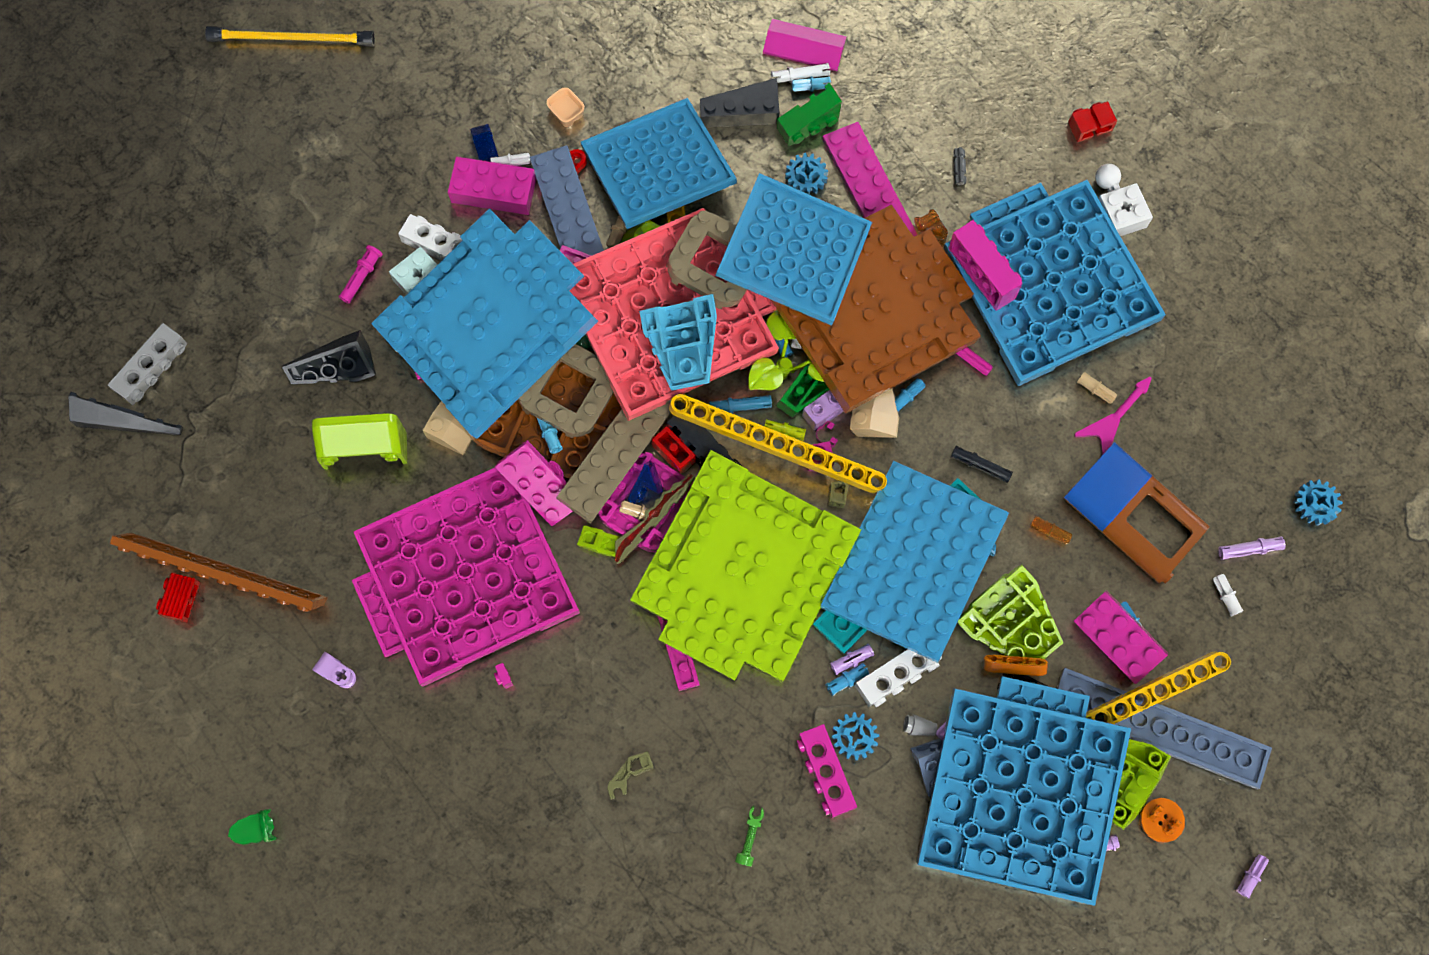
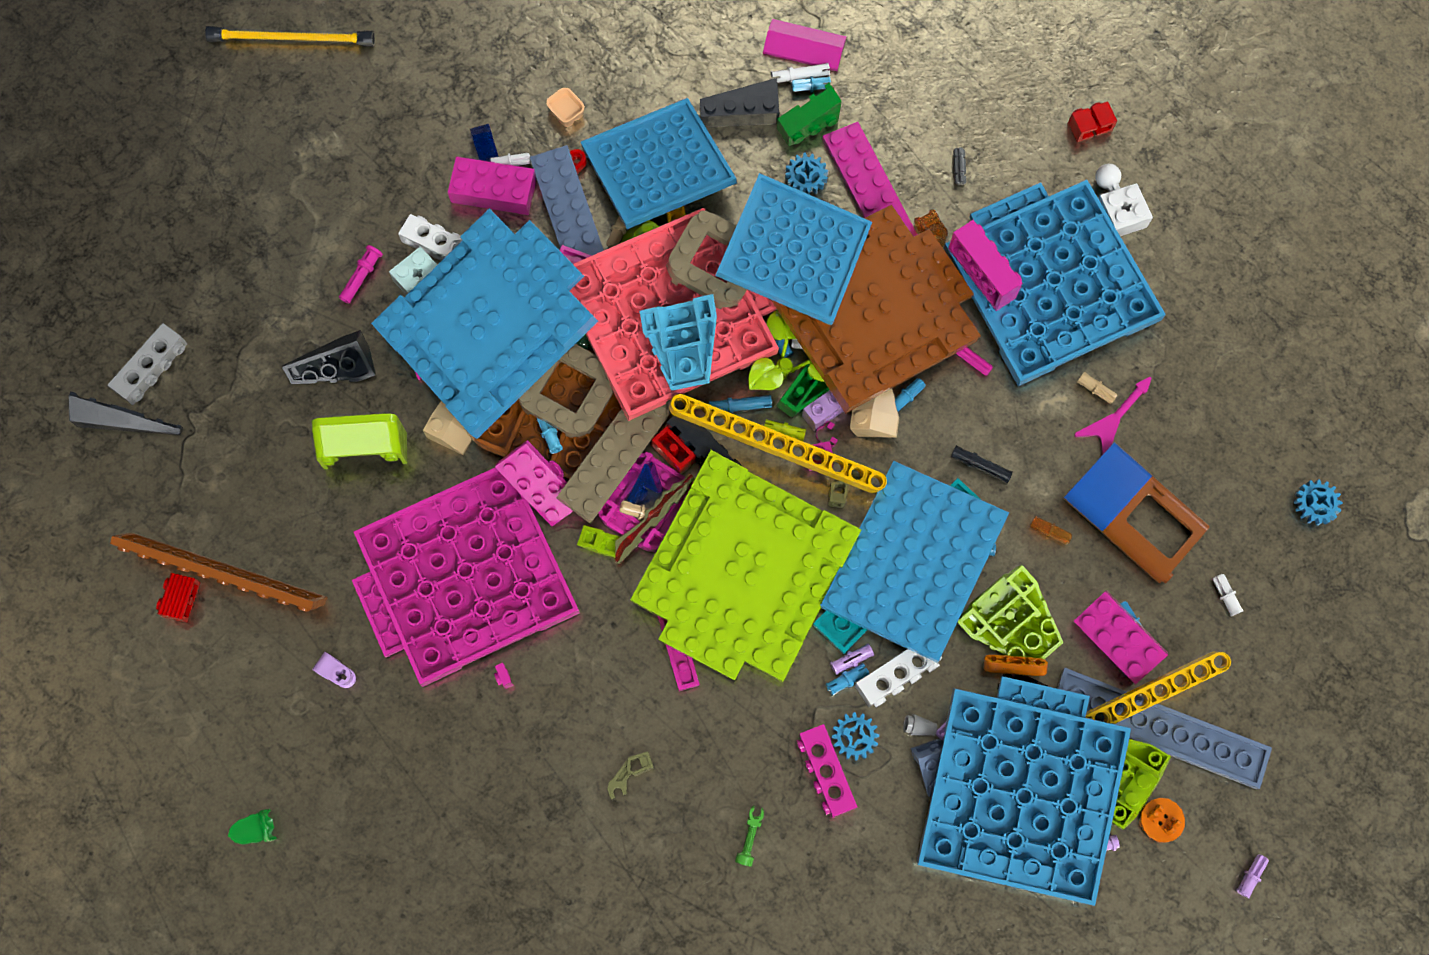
(1248, 548): lavender pin -> none

